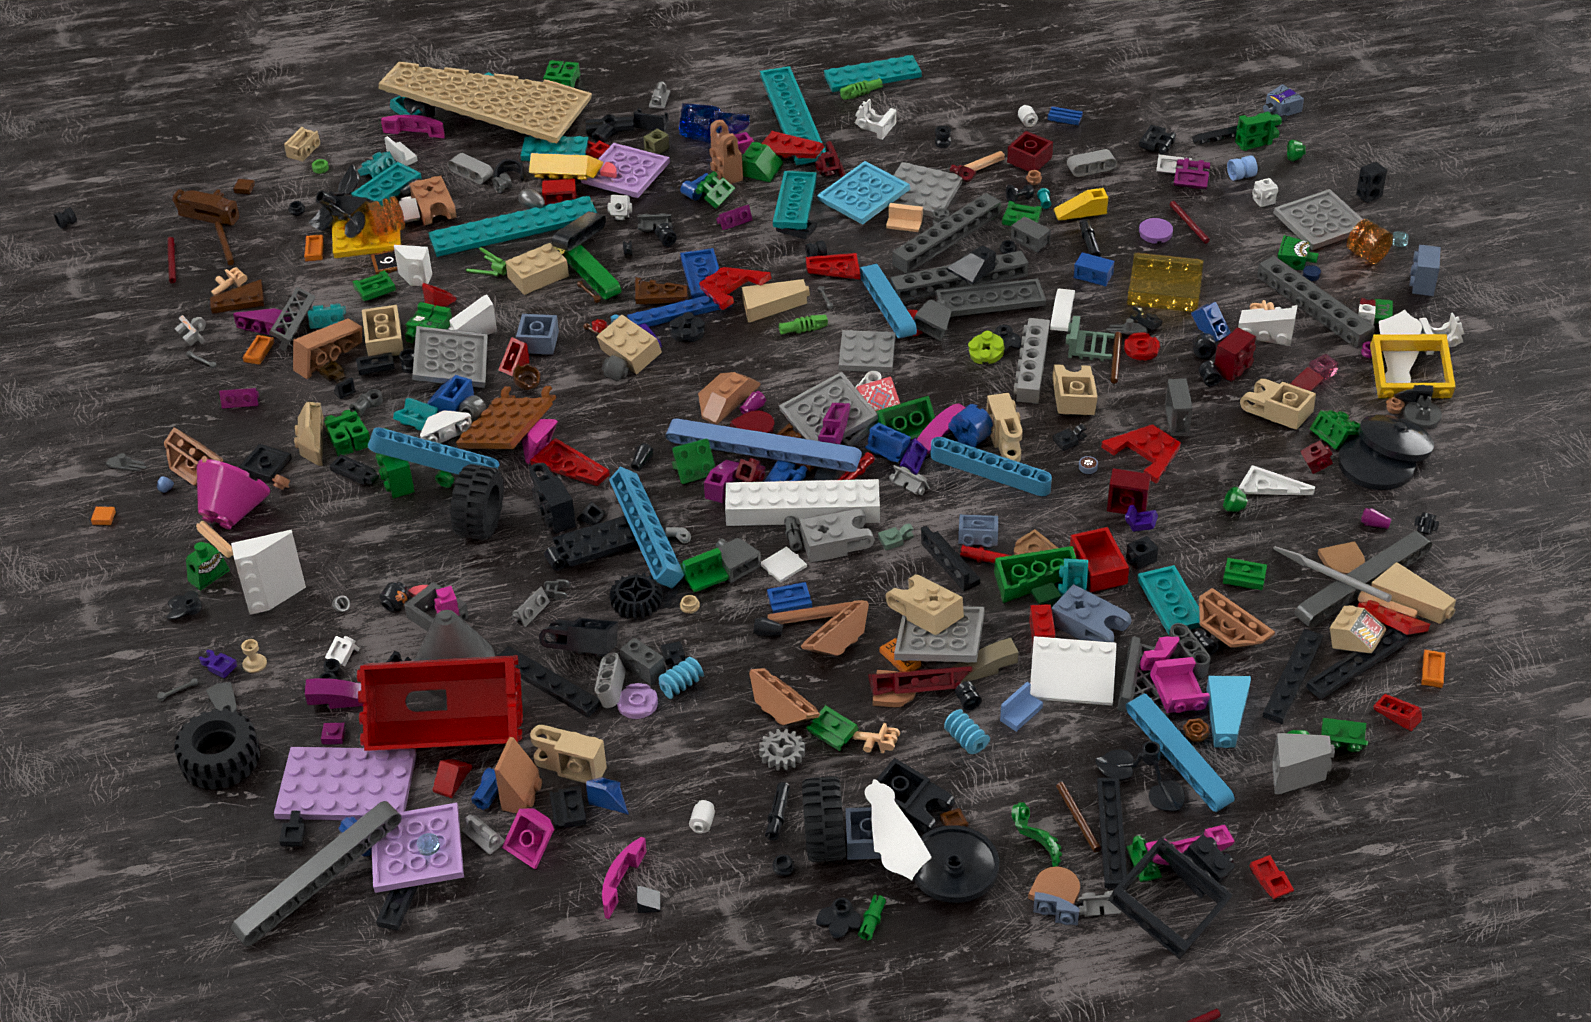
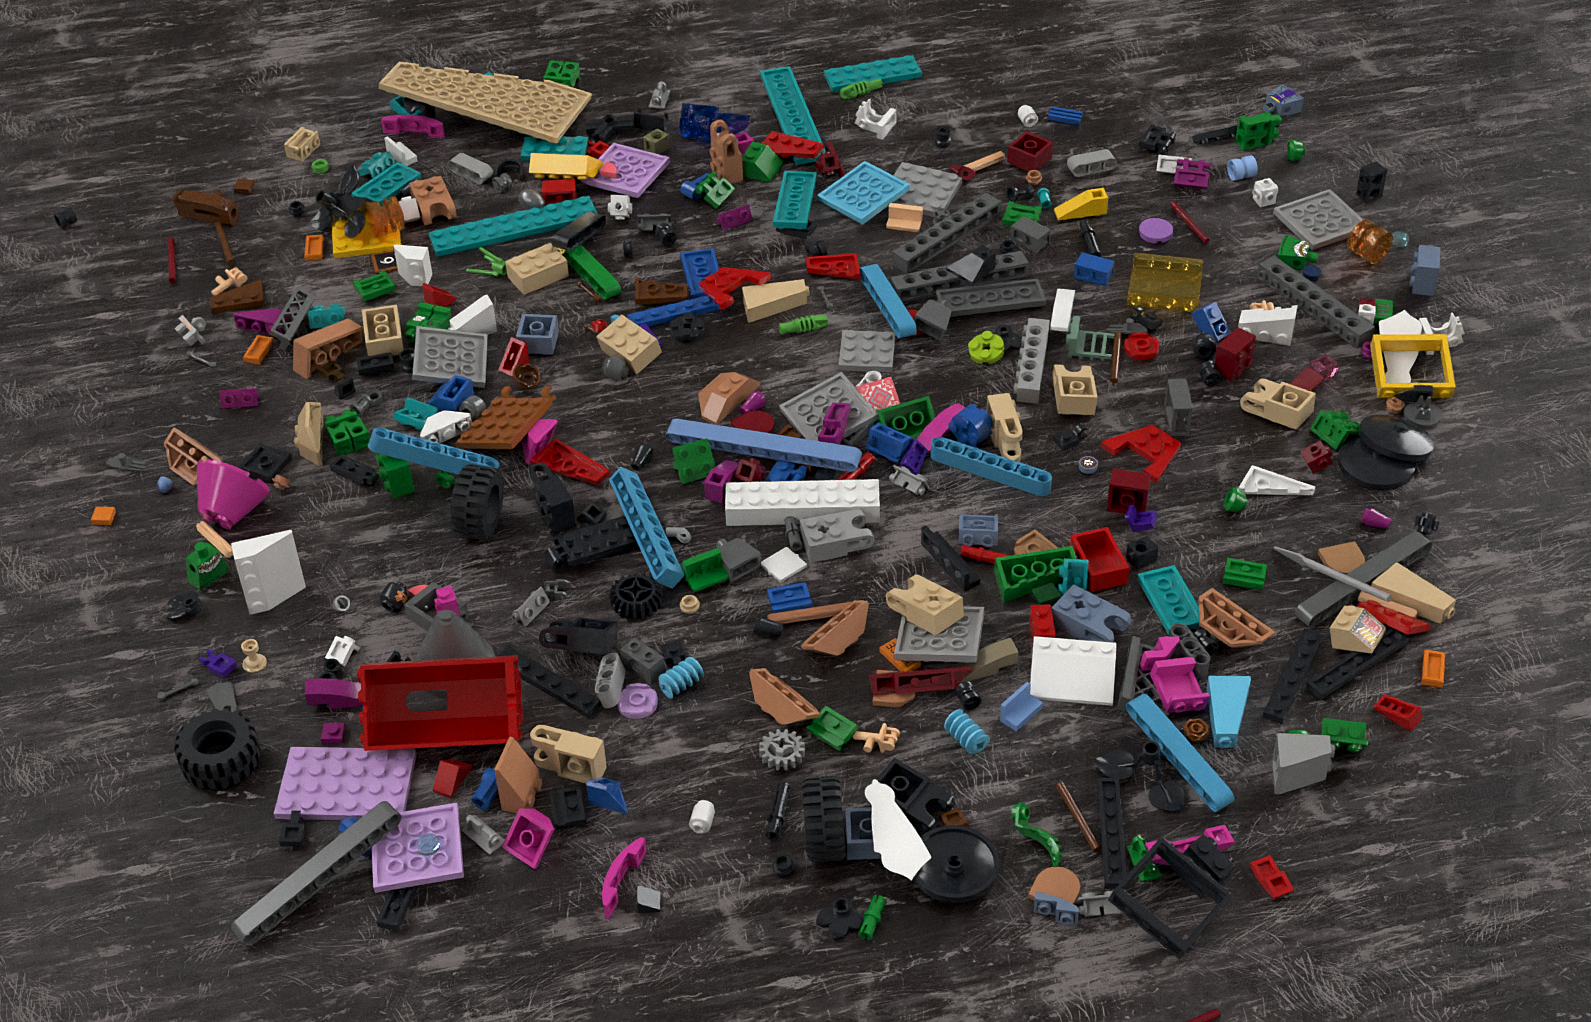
(894, 538): sand green plate -> none

